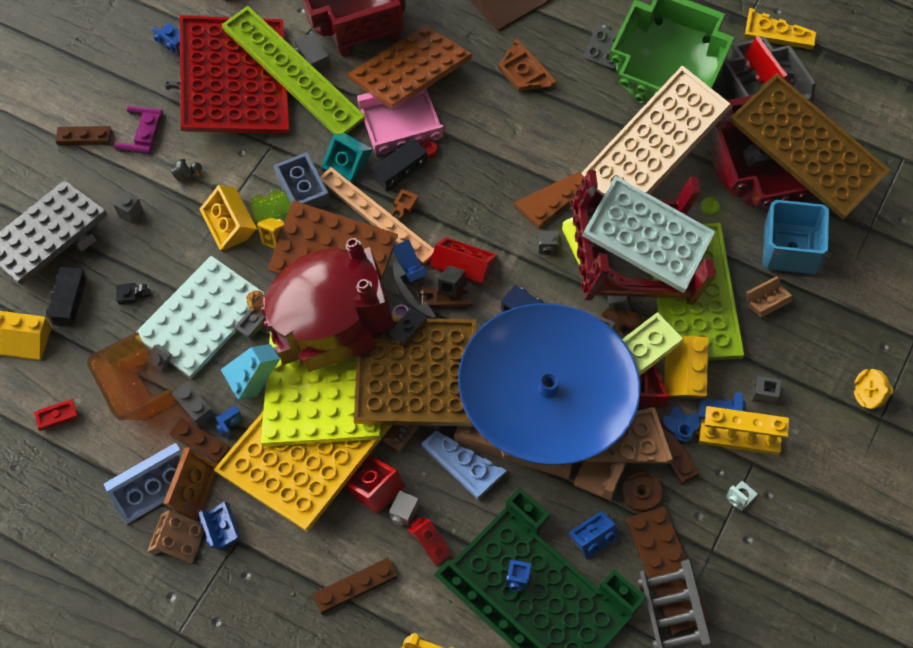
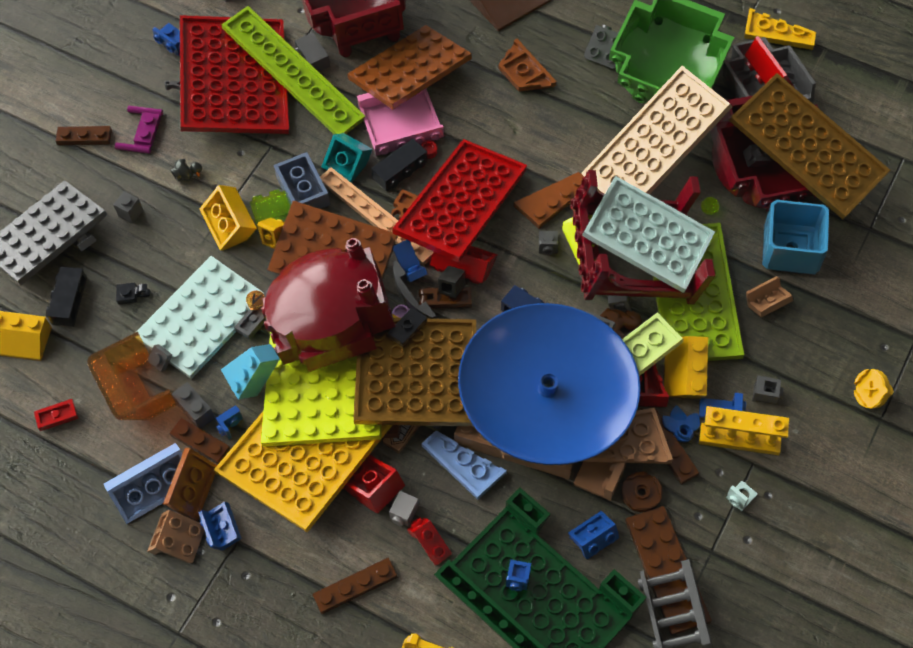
(460, 200): none -> red plate

